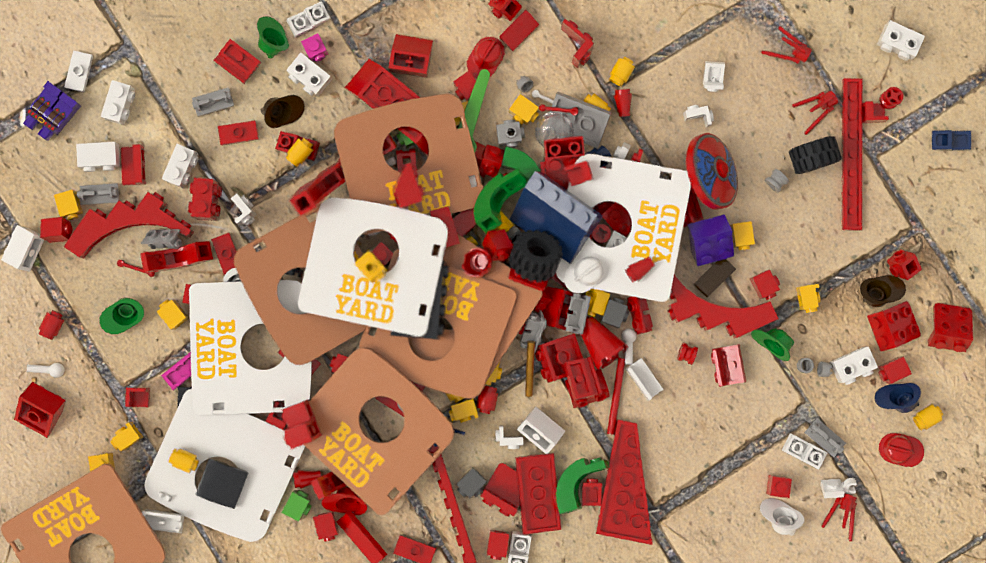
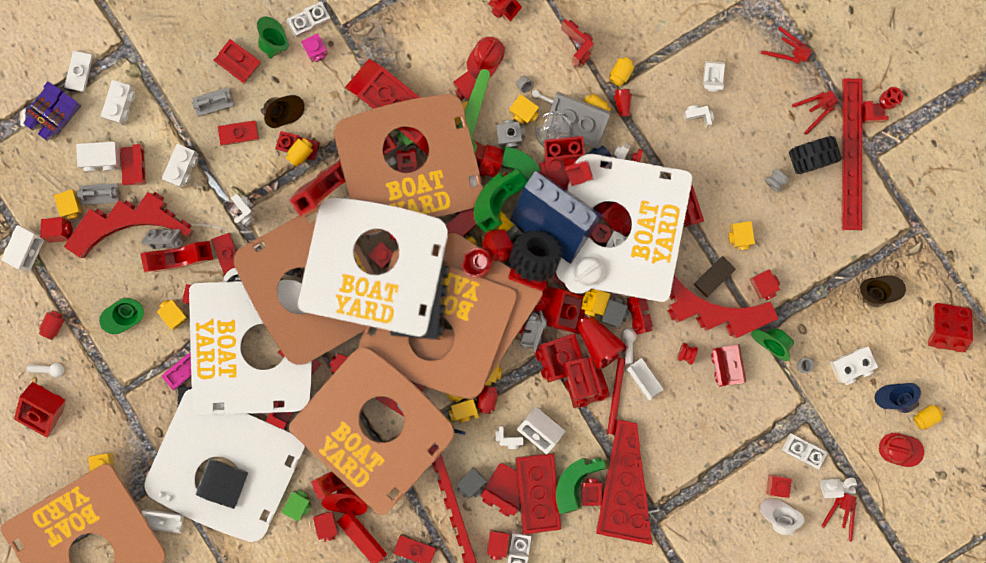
(120, 263): red hinge -> none
(126, 437): yellow brick -> none
(137, 397): red panel -> none
(183, 460): yellow brick -> none
(205, 199): red brick -> none
(301, 424): red brick -> none
(303, 478): red cone -> none
(309, 75): white brick -> none
(371, 267): yellow brick -> none
(406, 188): red slope -> none
(410, 56): red slope -> none
(445, 216): red slope -> none
(519, 30): red slope -> none
(529, 368): pearl gold bar -> none
(574, 111): red hinge -> none
(579, 305): light grey hinge -> none
(639, 269): red cone -> none
(711, 171): dish -> none
(711, 240): dark purple brick -> none
(808, 298): yellow brick -> none
(823, 369): light grey hinge -> none
(825, 438): light grey hinge -> none
(894, 326): red bracket -> none
(894, 370): red brick -> none
(900, 40): white brick -> none
(904, 264): red brick -> none
(951, 140): dark blue slope -> none

